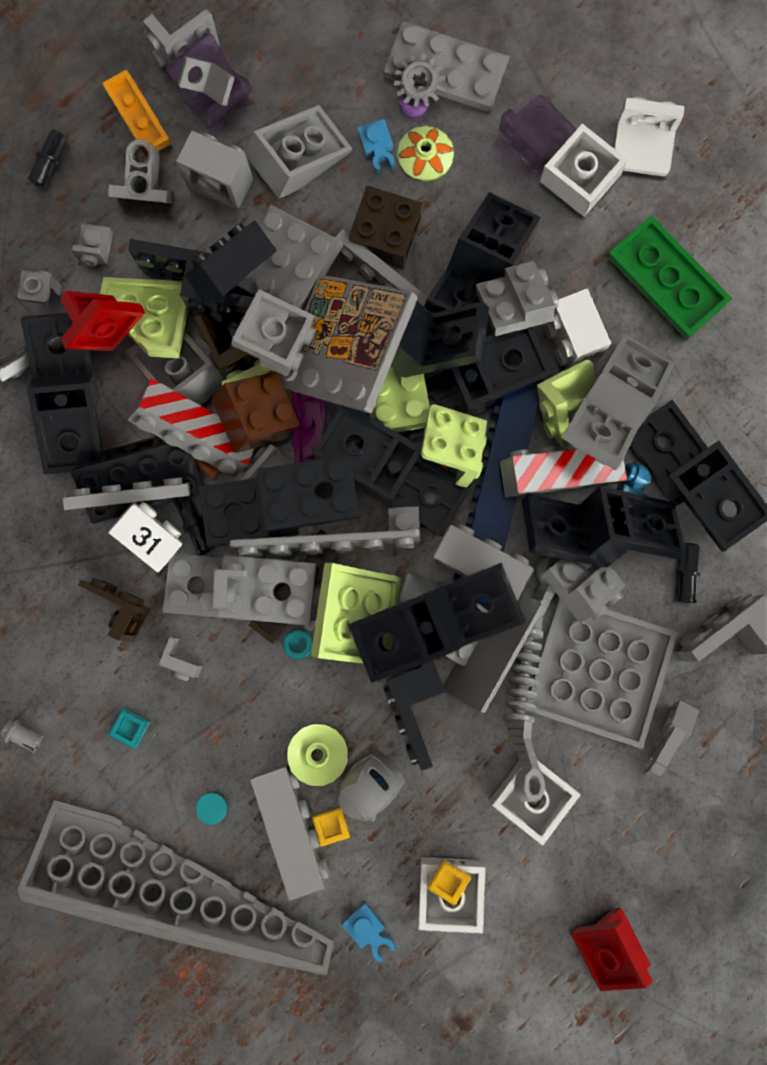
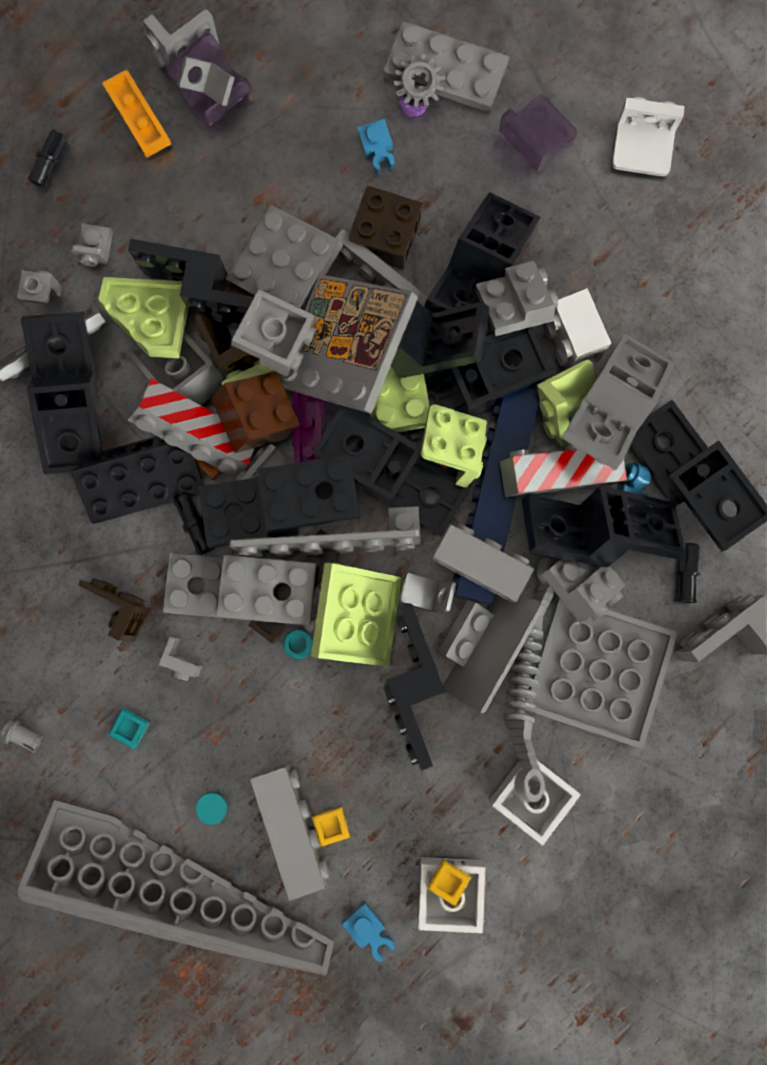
(98, 320): red bracket -> none
(114, 495): light grey plate -> none
(135, 169): light grey tile -> none
(146, 535): white brick -> none
(215, 169): light grey brick -> none
(224, 591): light grey bracket -> none
(229, 261): black brick -> none
(296, 150): light grey slope -> none
(333, 755): yellowish green dish -> none
(368, 787): light grey helmet -> none
(421, 164): yellowish green dish -> none
(436, 623): black bracket -> none
(583, 170): white brick -> none
(613, 953): red bracket -> none
(669, 277): green plate -> none
(676, 731): light grey piece -> none

